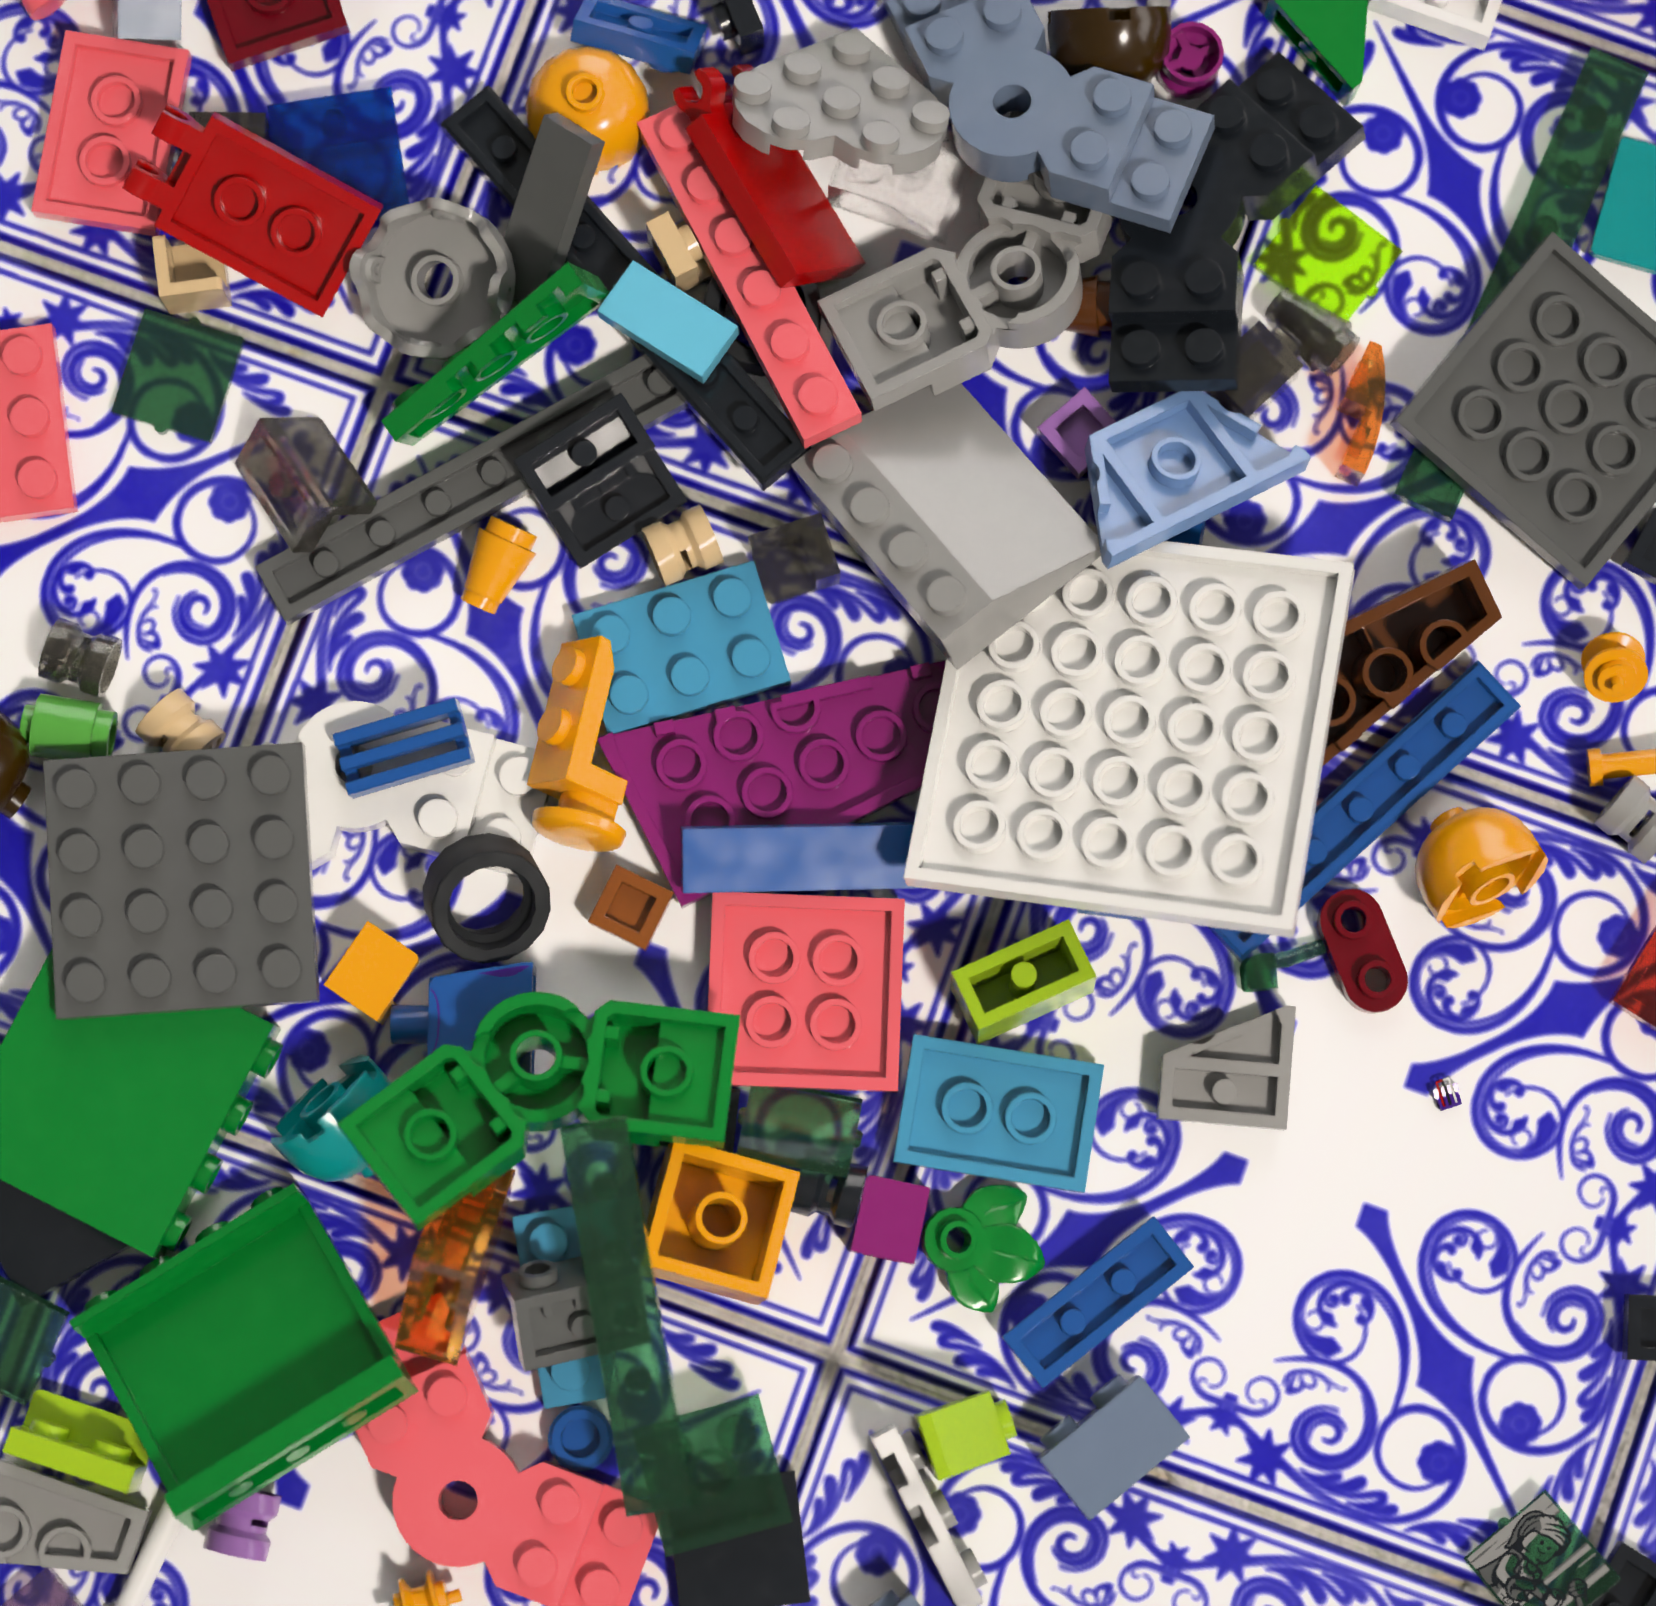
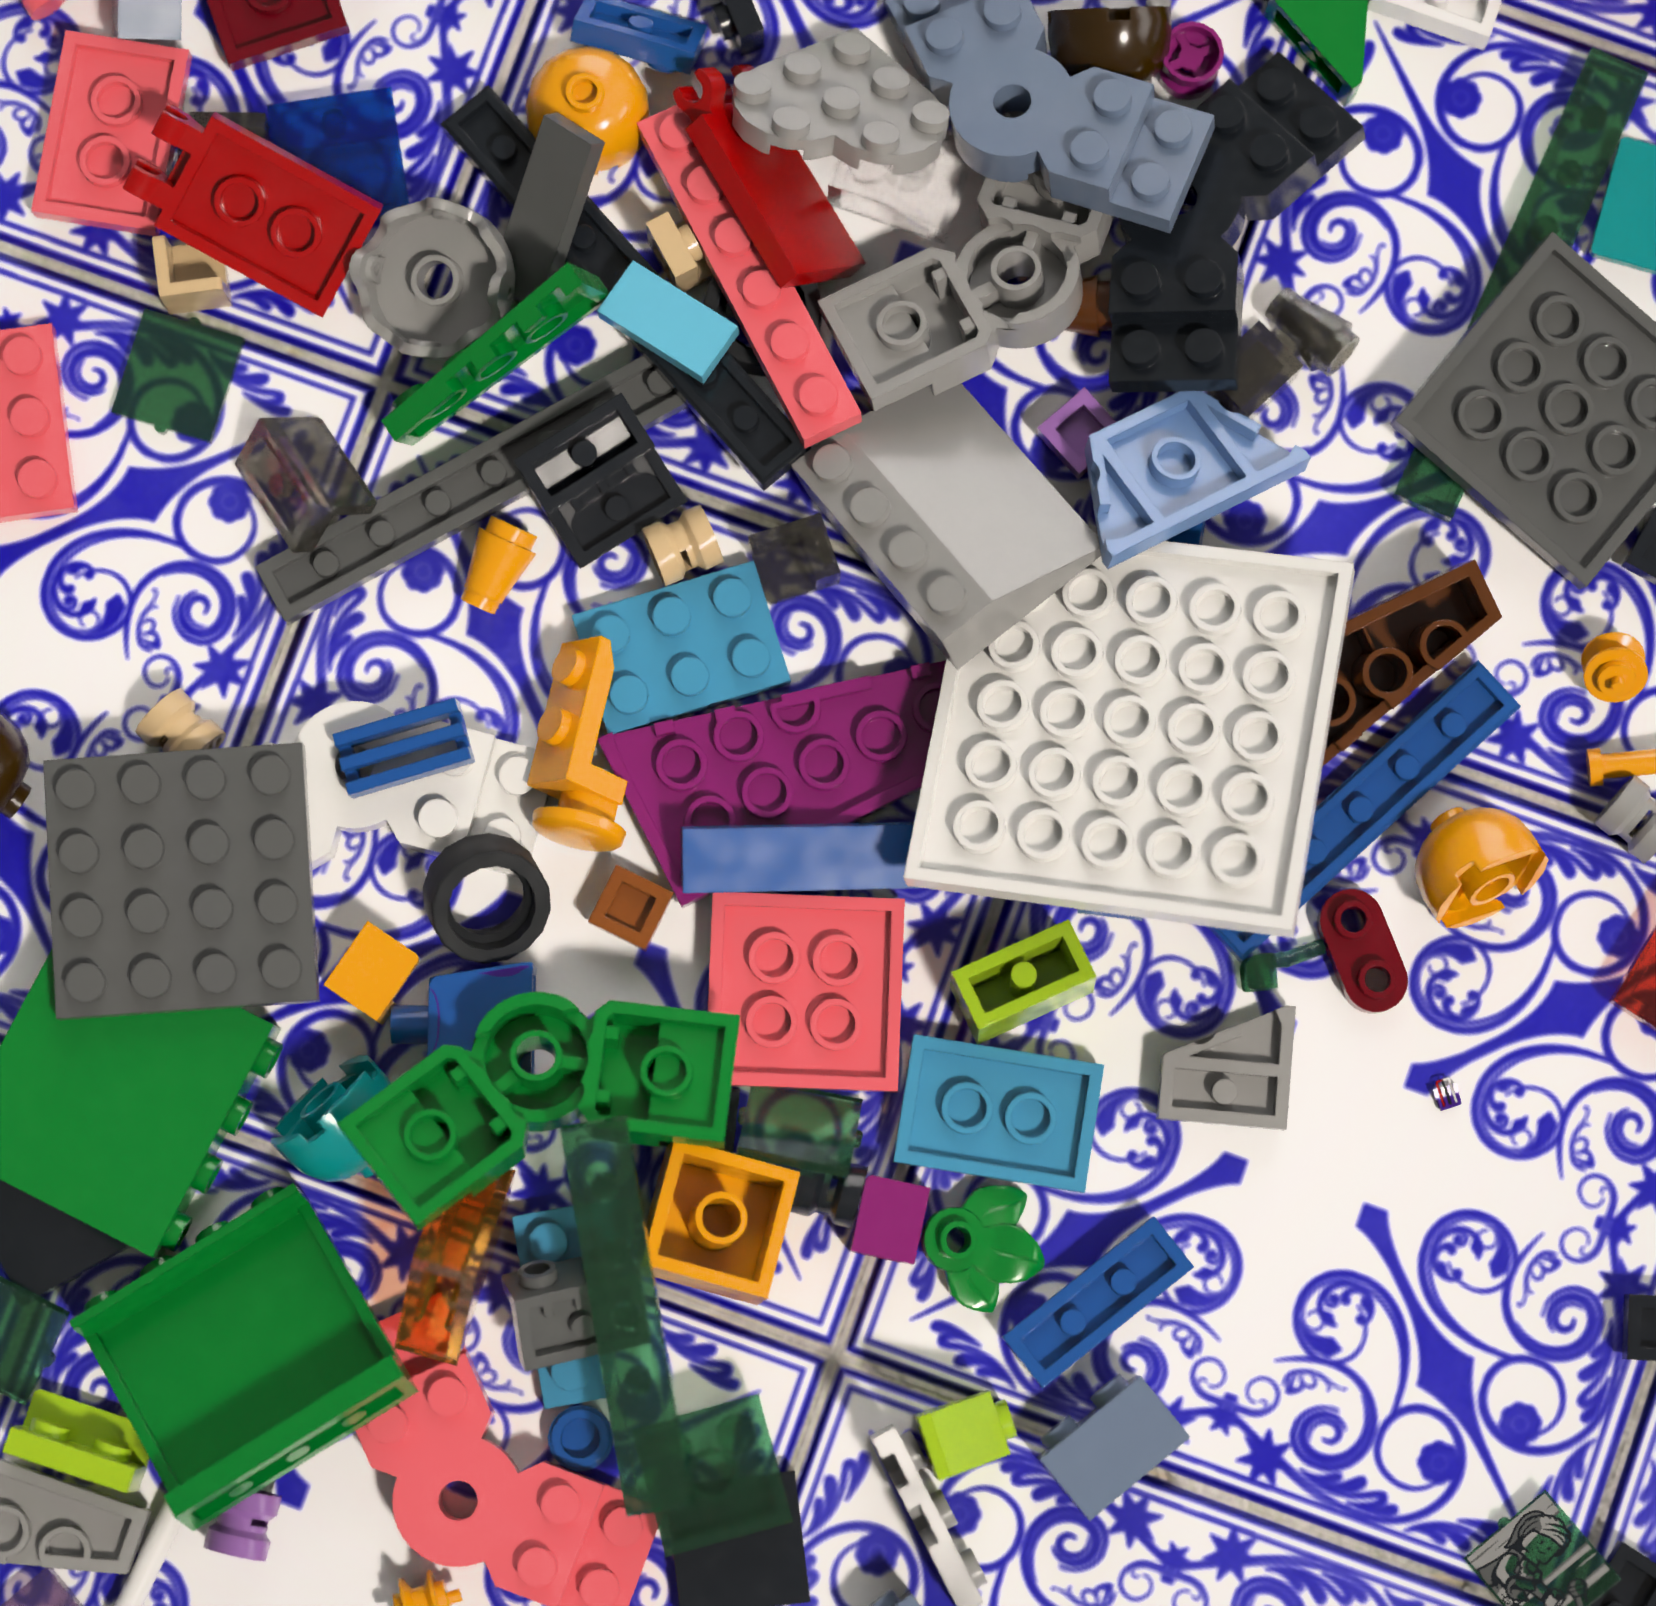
(68, 728): bright green brick -> none
(80, 658): clear smoke wheel -> none
(1327, 255): clear neon green piece -> none
(1363, 402): clear orange slope -> none

